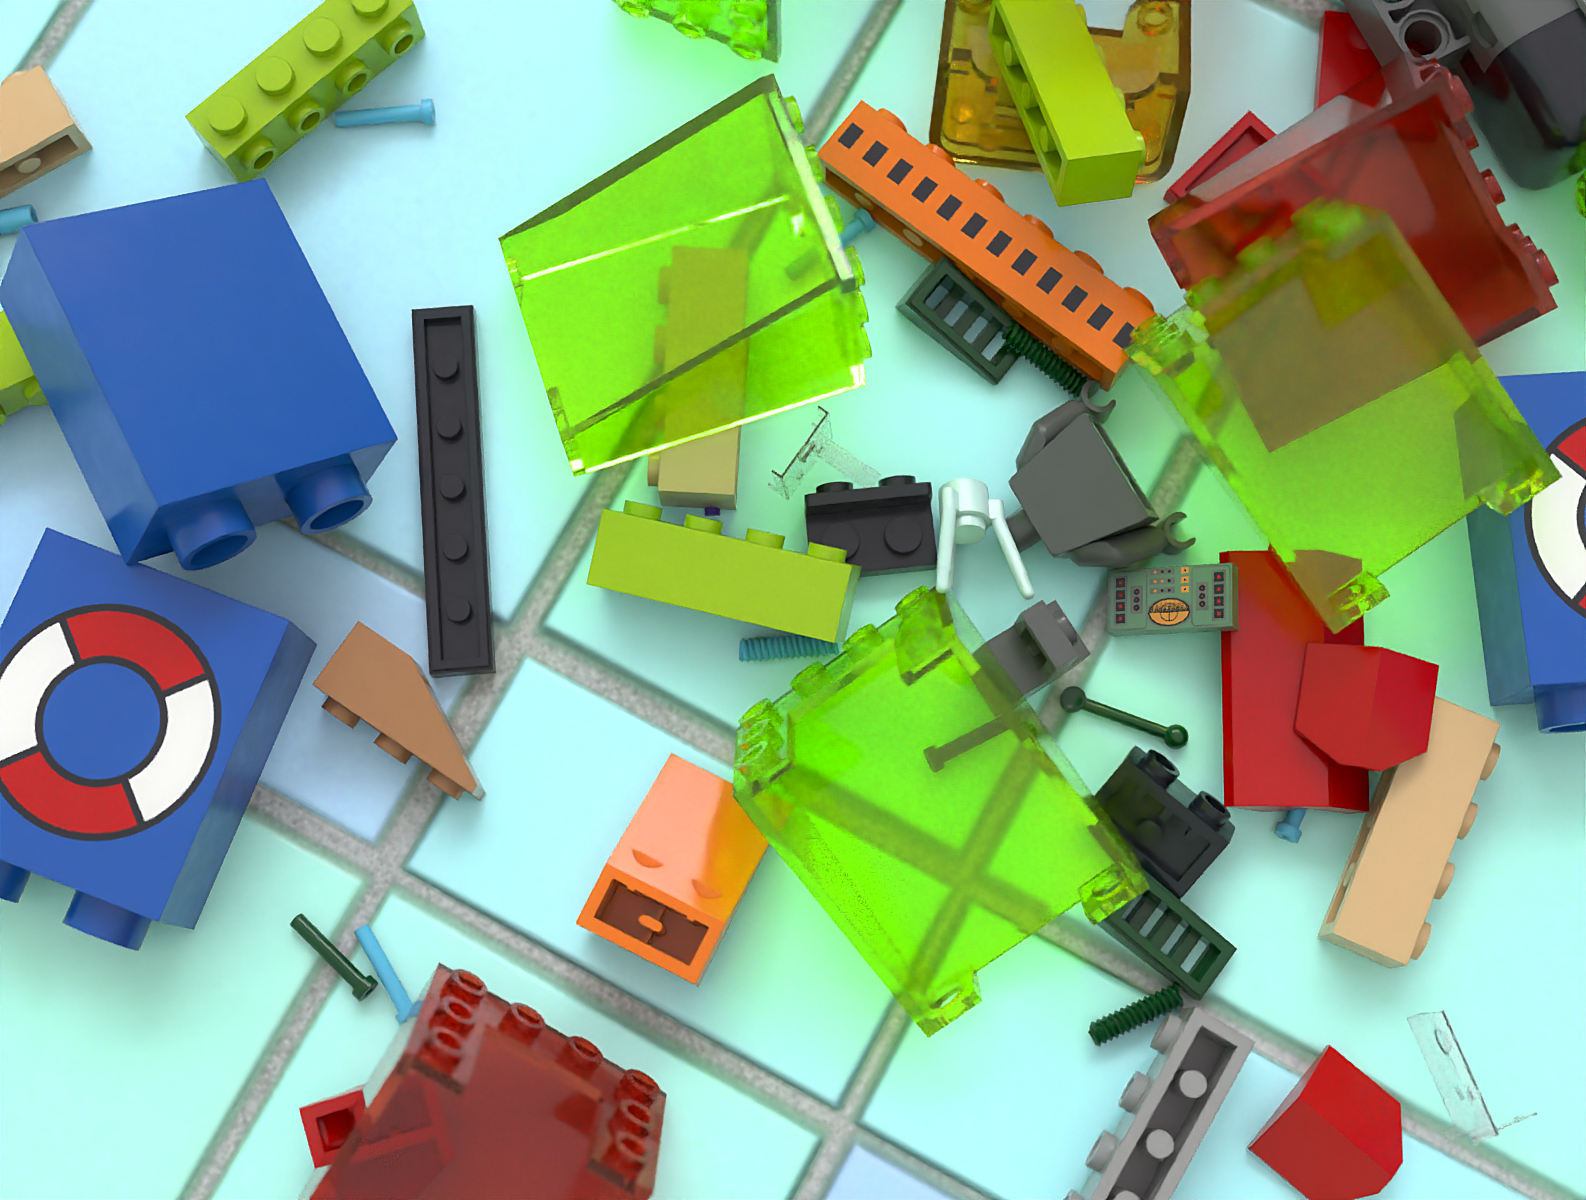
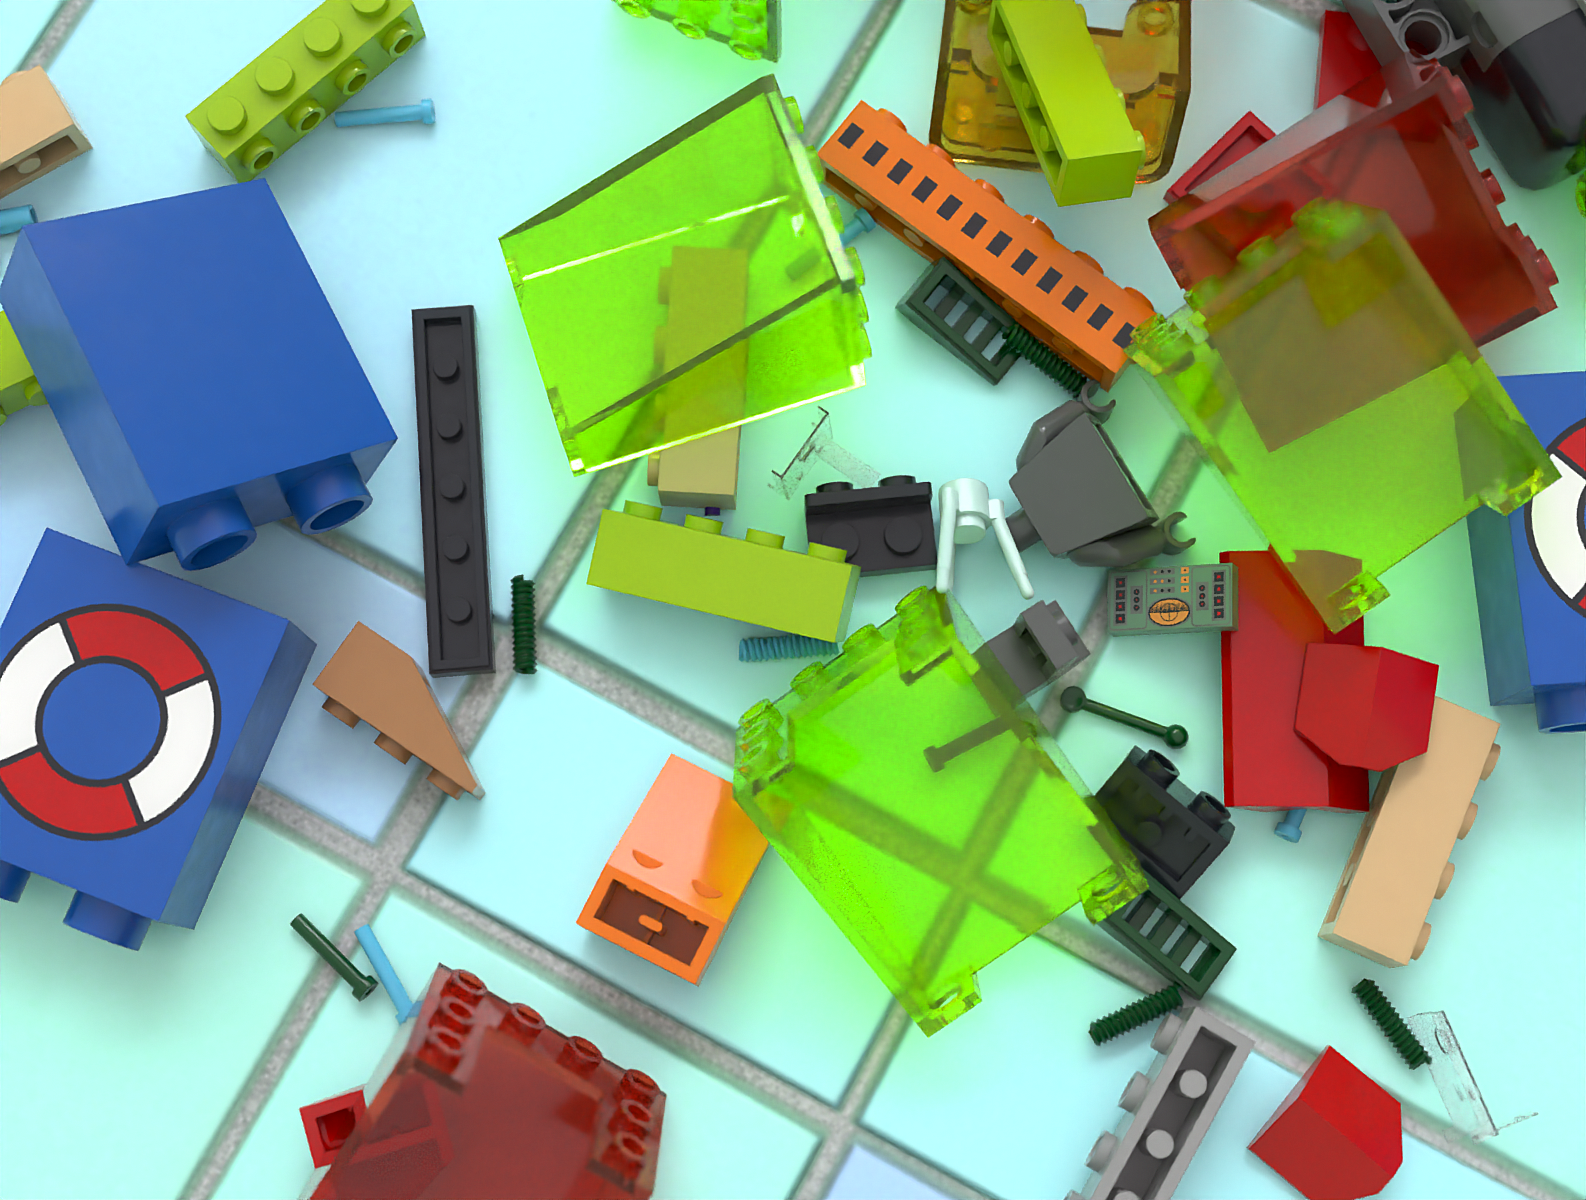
(523, 625): none -> dark green piece
(1391, 1024): none -> dark green piece

